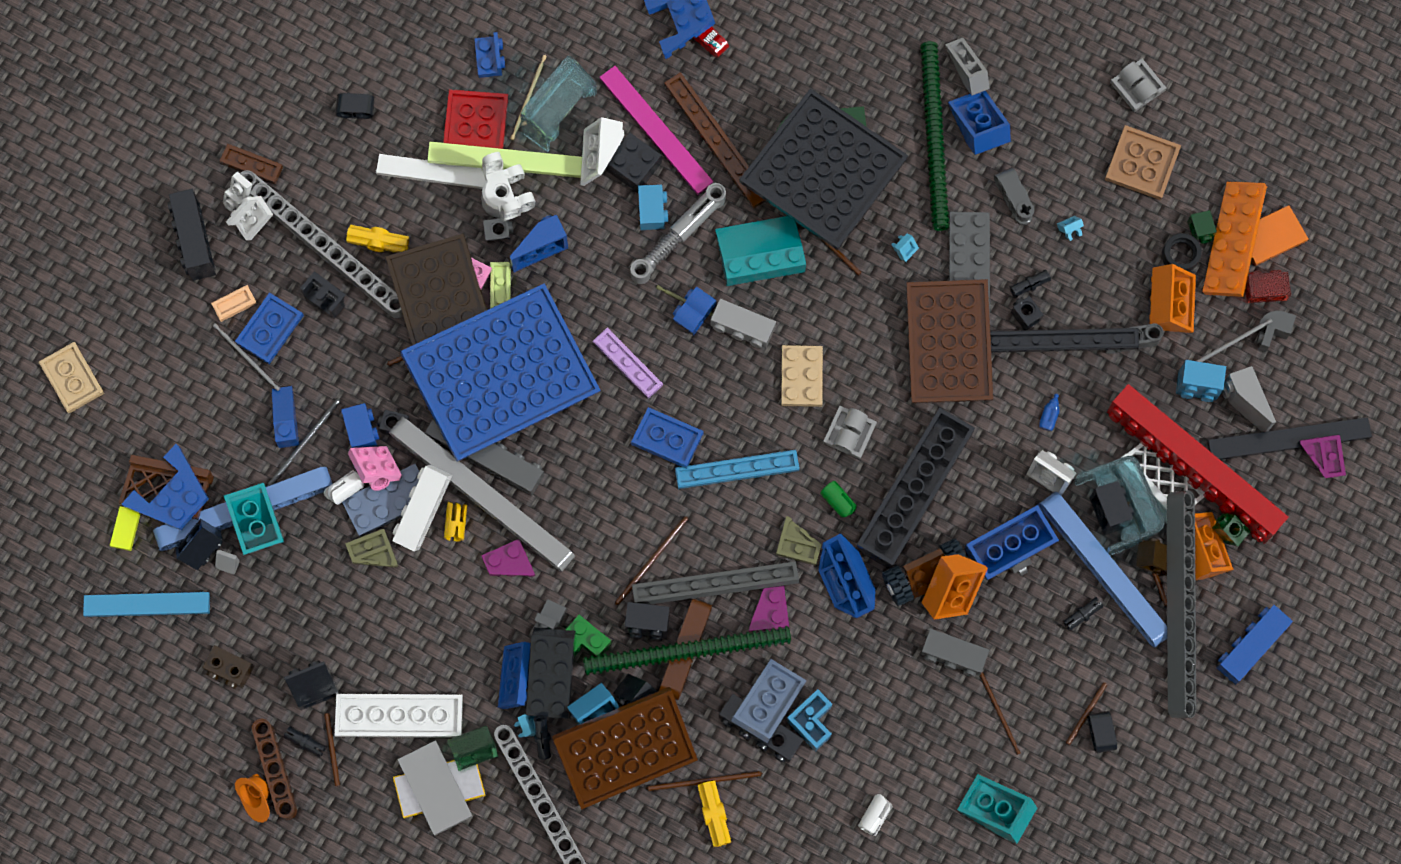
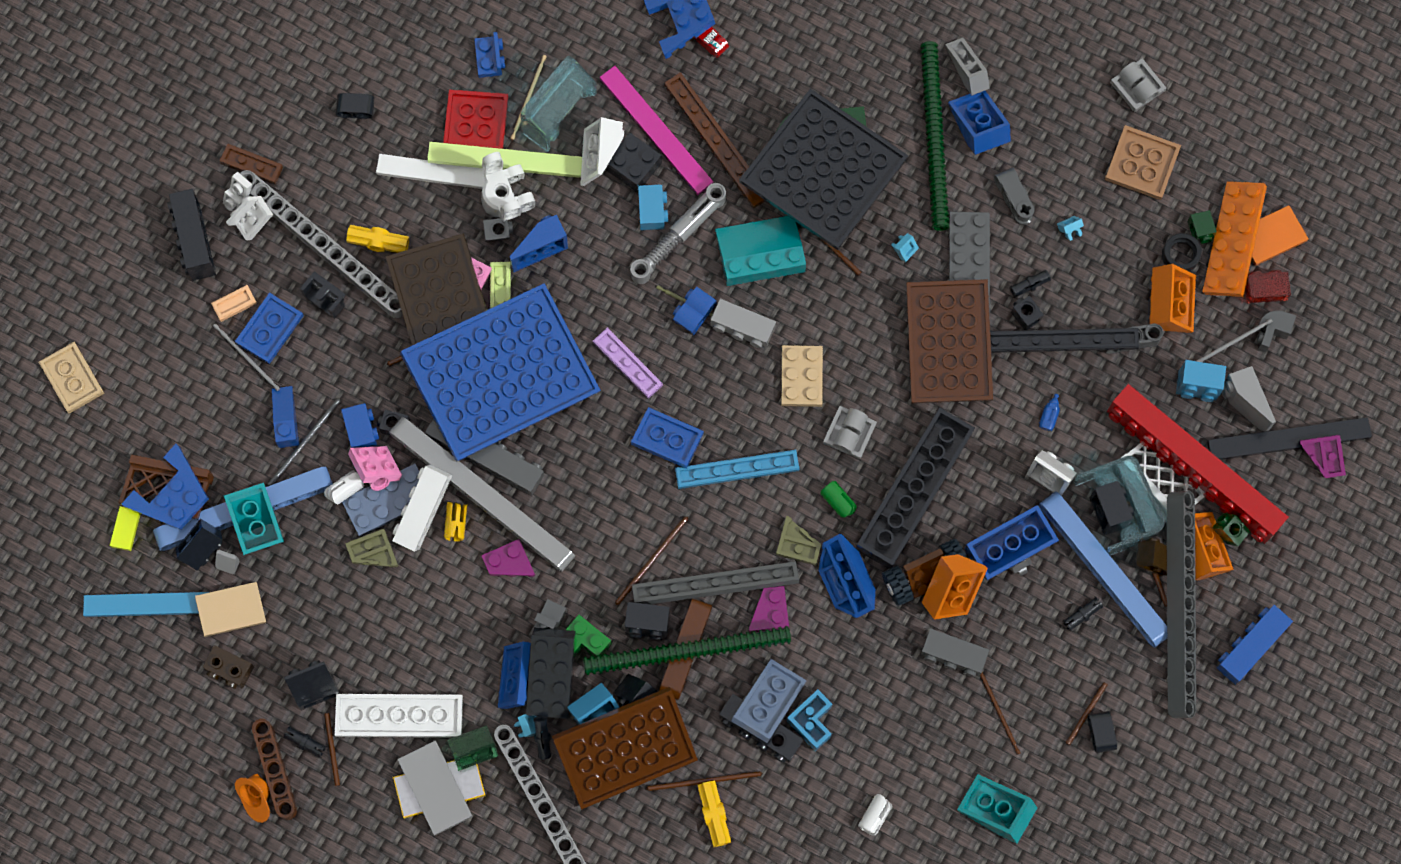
(230, 609): none -> tan tile

